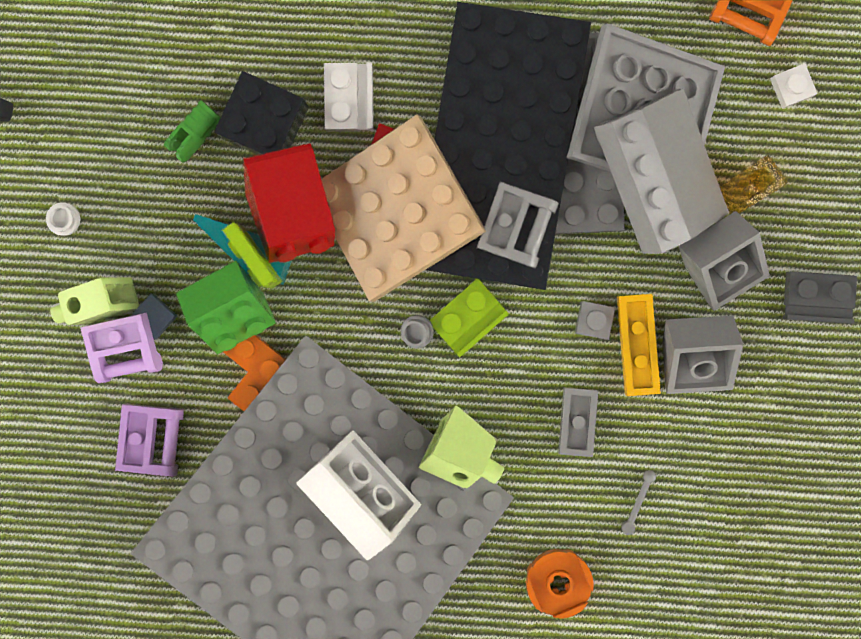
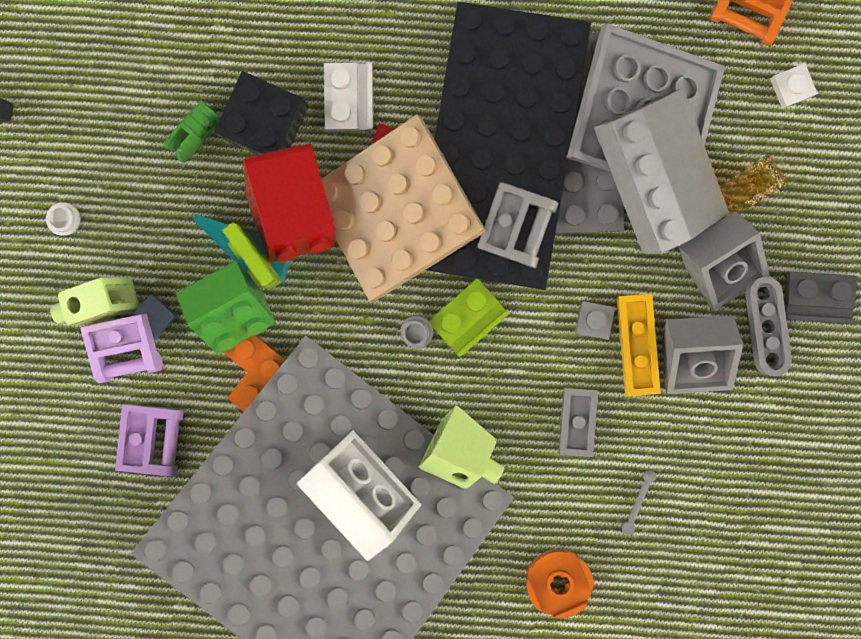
(776, 339): none -> light grey plate

